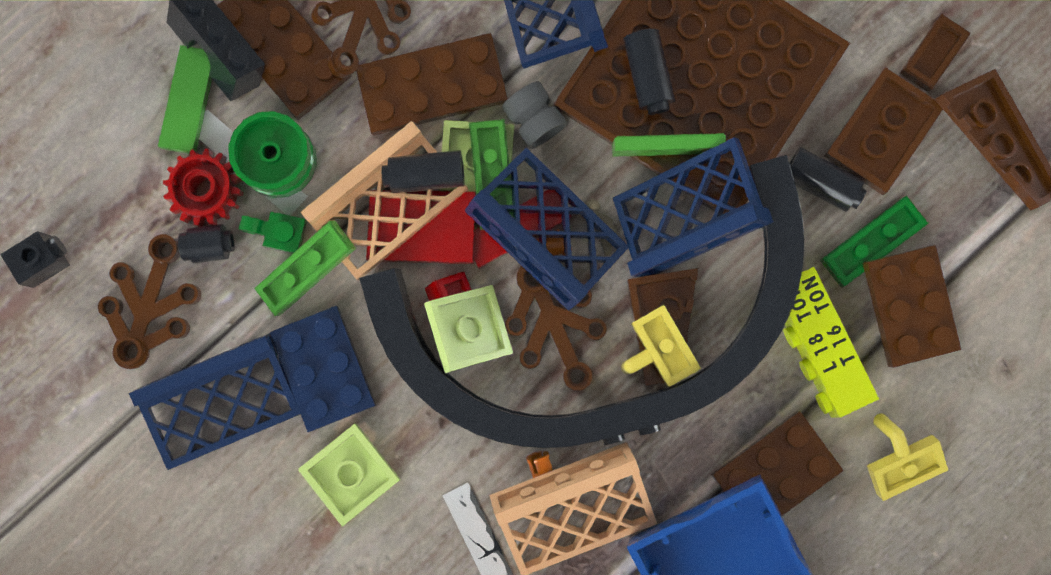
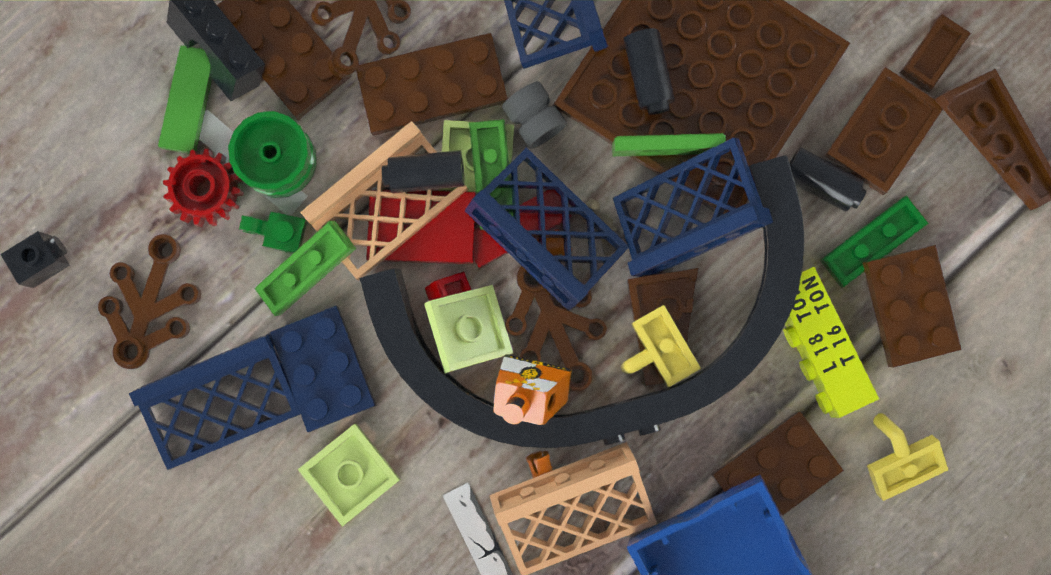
(206, 243): black brick -> none
(530, 390): none -> orange torso

